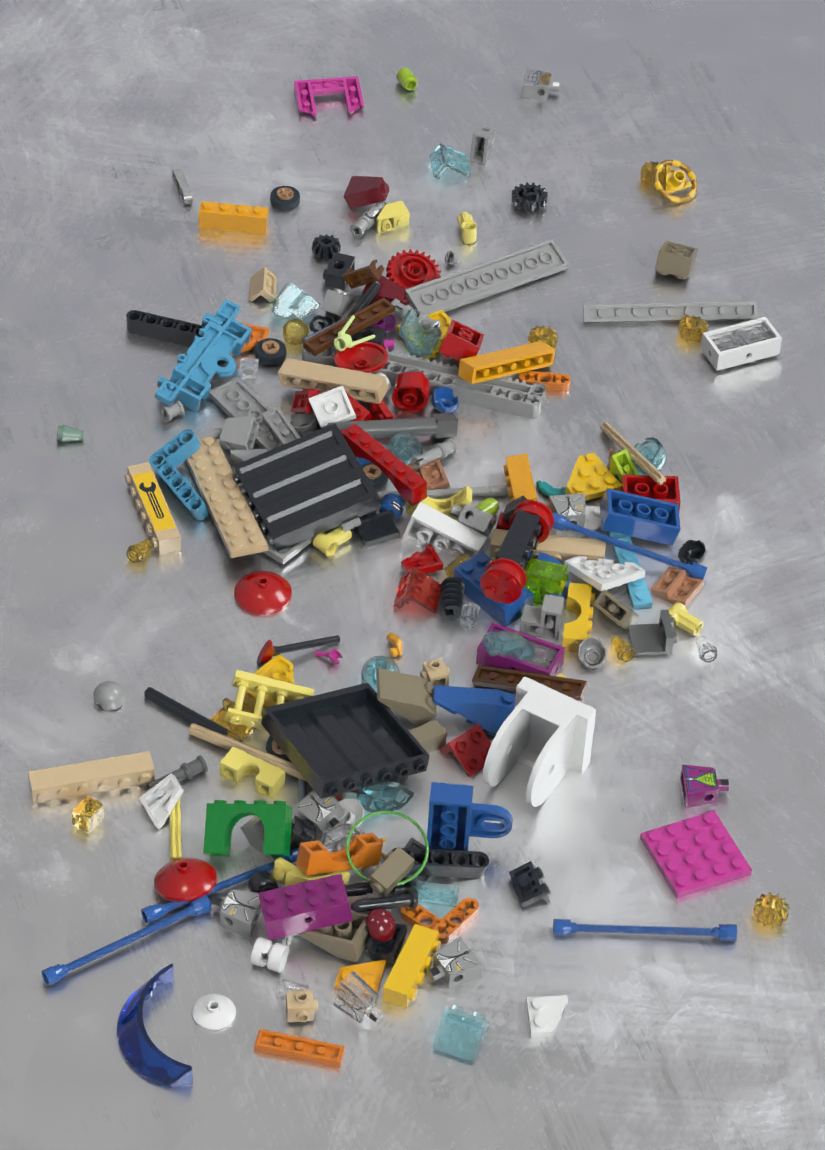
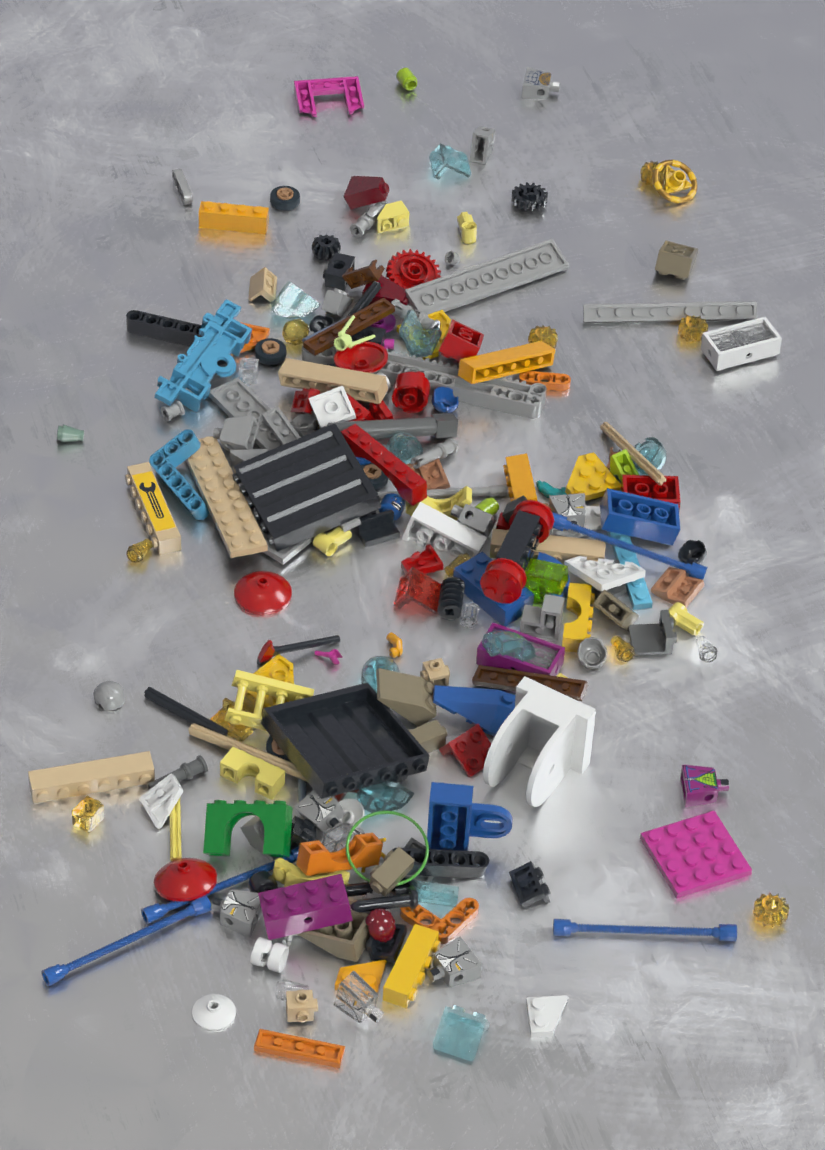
(137, 1045): clear blue windscreen -> none

